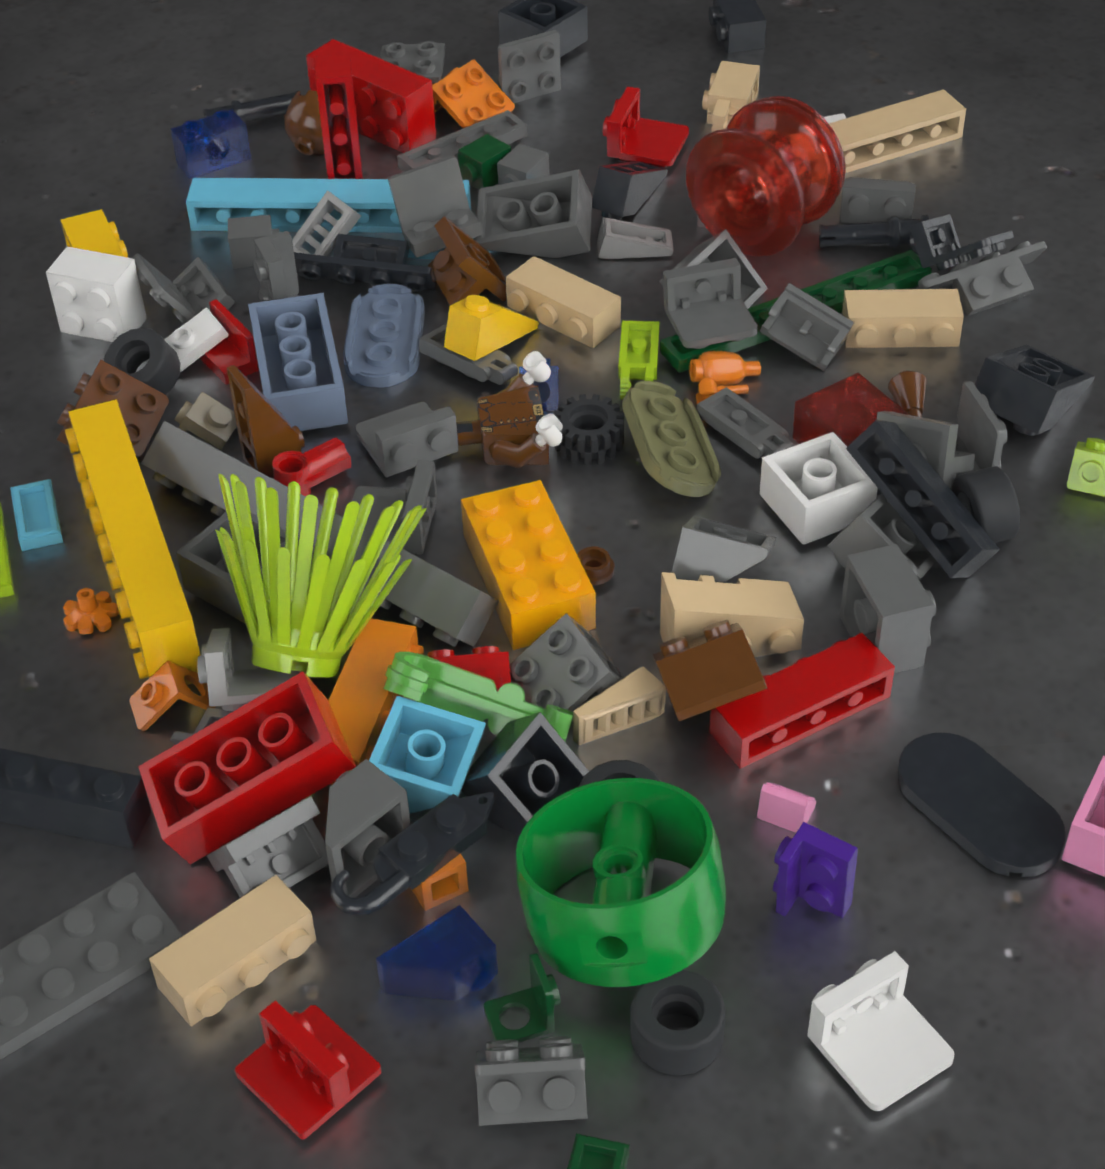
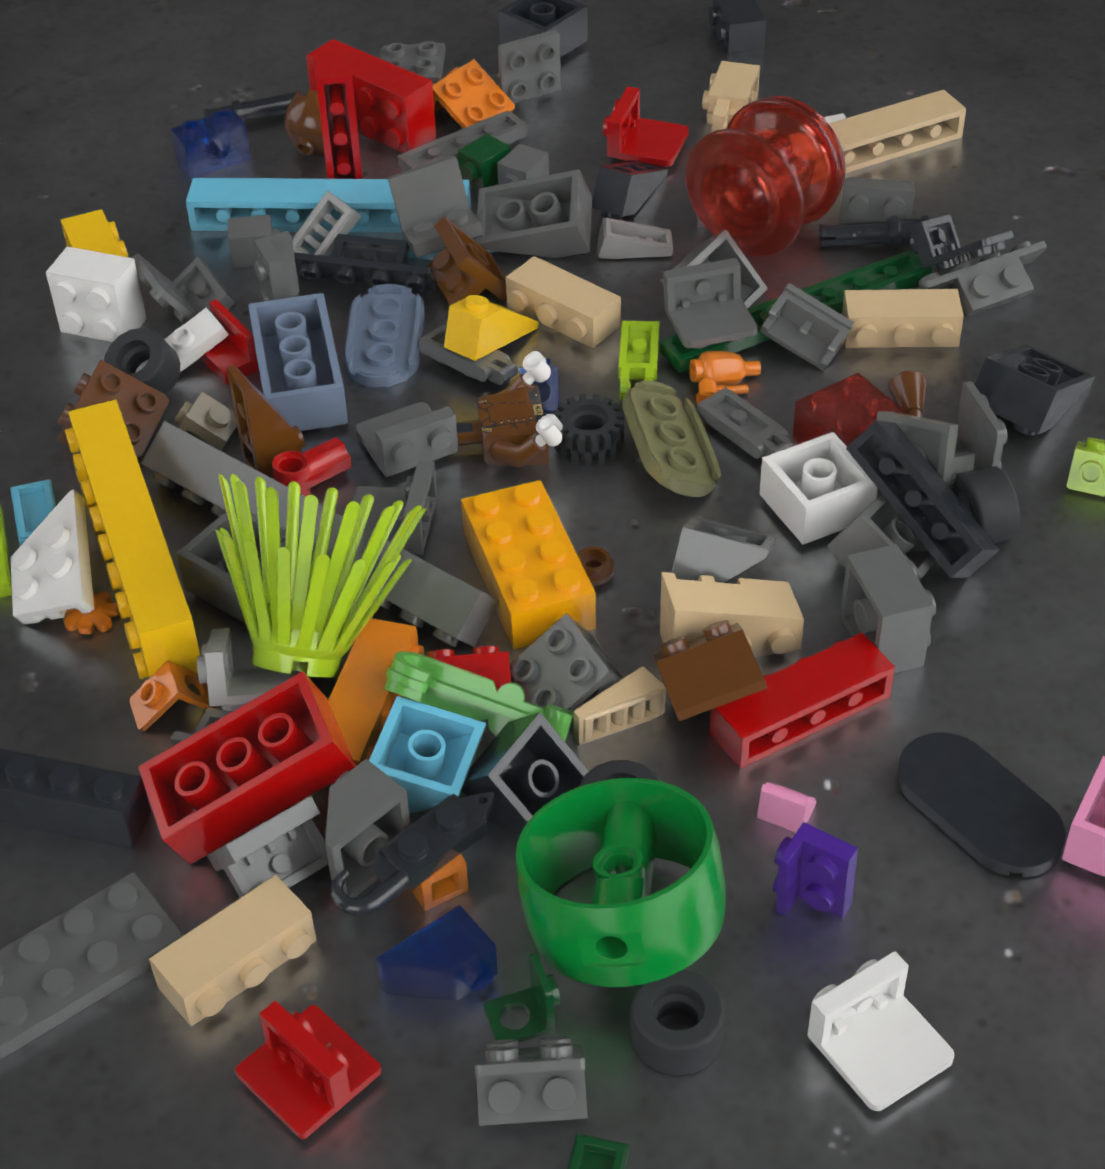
(54, 565): none -> white wing

